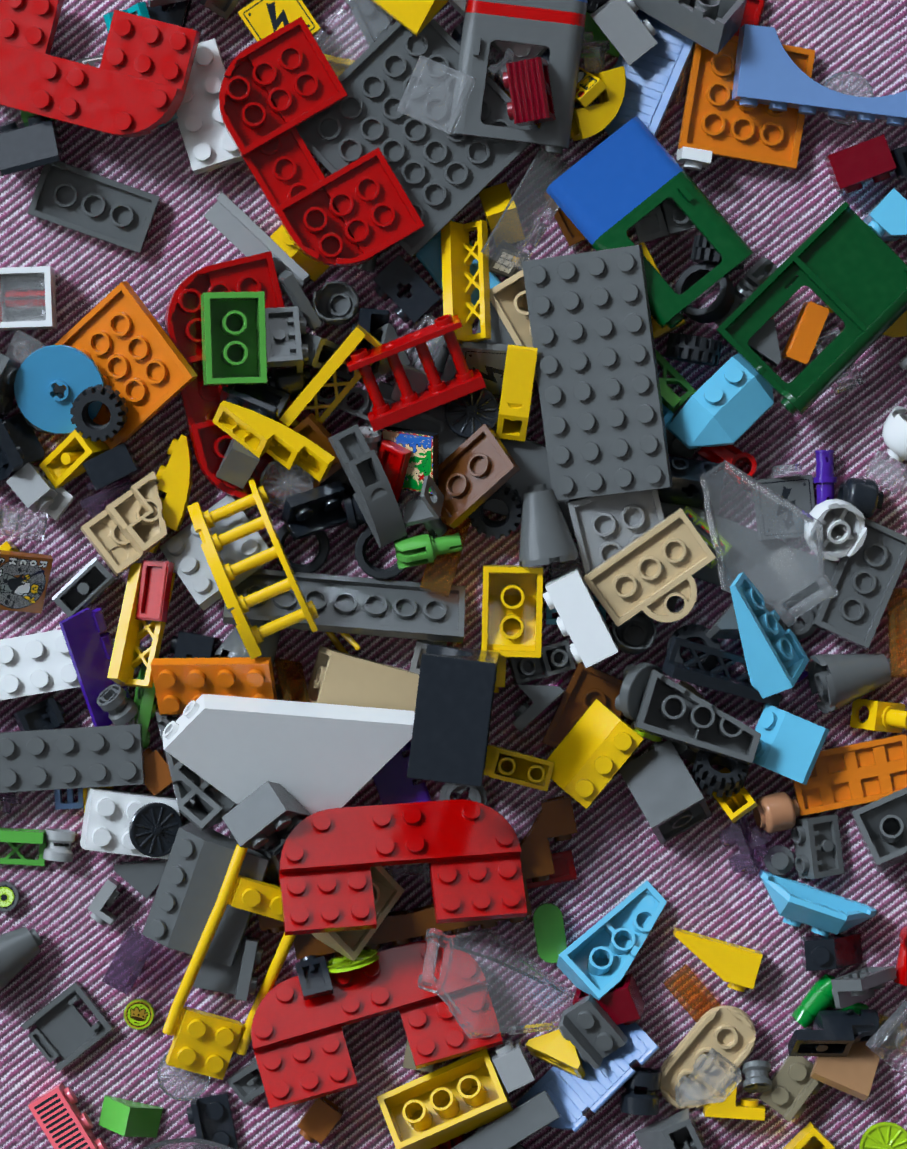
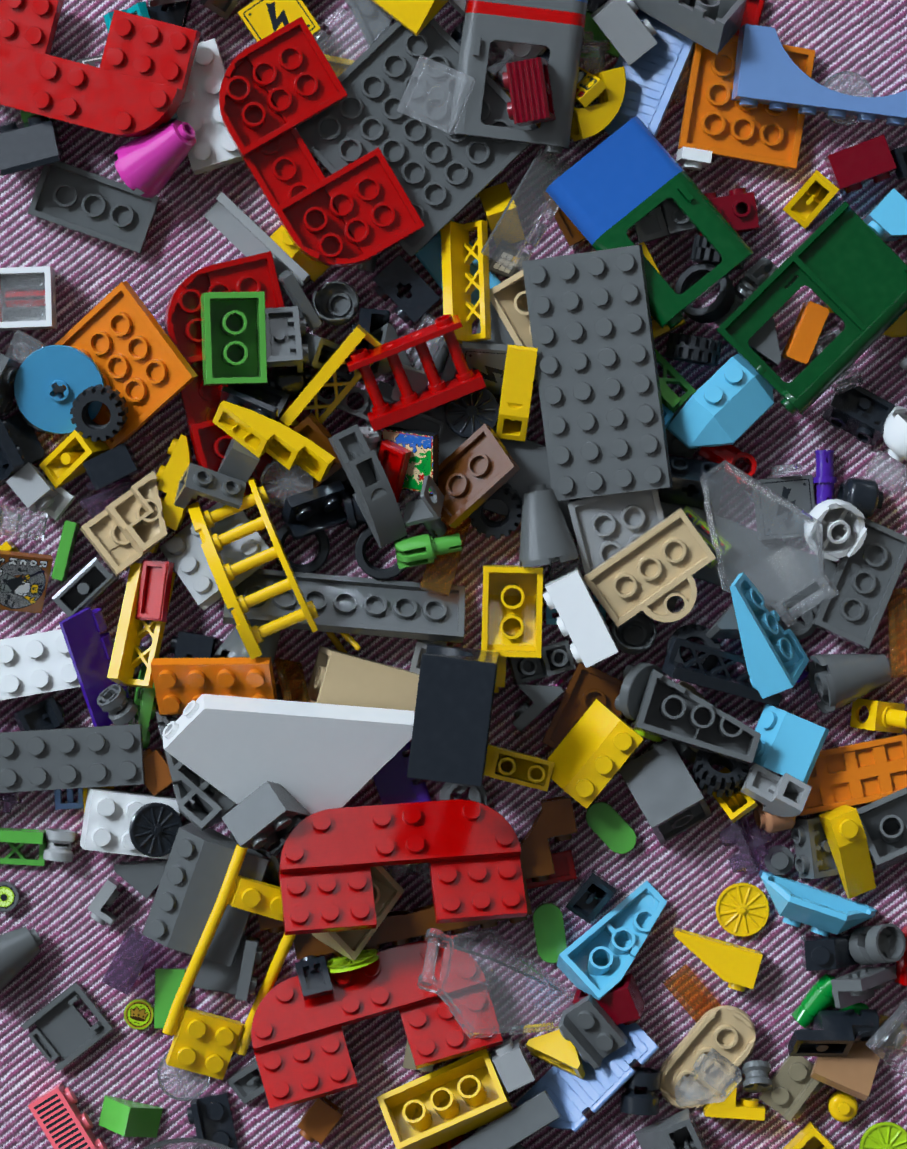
(65, 550): none -> bright green tile
(154, 158): none -> dark pink cone
(166, 987): none -> bright green tile
(210, 485): none -> dark grey bracket
(591, 896): none -> black slope
(611, 827): none -> bright green tile
(737, 208): none -> dark red brick
(742, 909): none -> yellow wheel
(780, 795): none -> light grey brick
(811, 199): none -> yellow slope
(842, 1106): none -> yellow piece
(849, 849): none -> yellow slope
(859, 414): none -> black bracket
(877, 944): none -> dark grey wheel

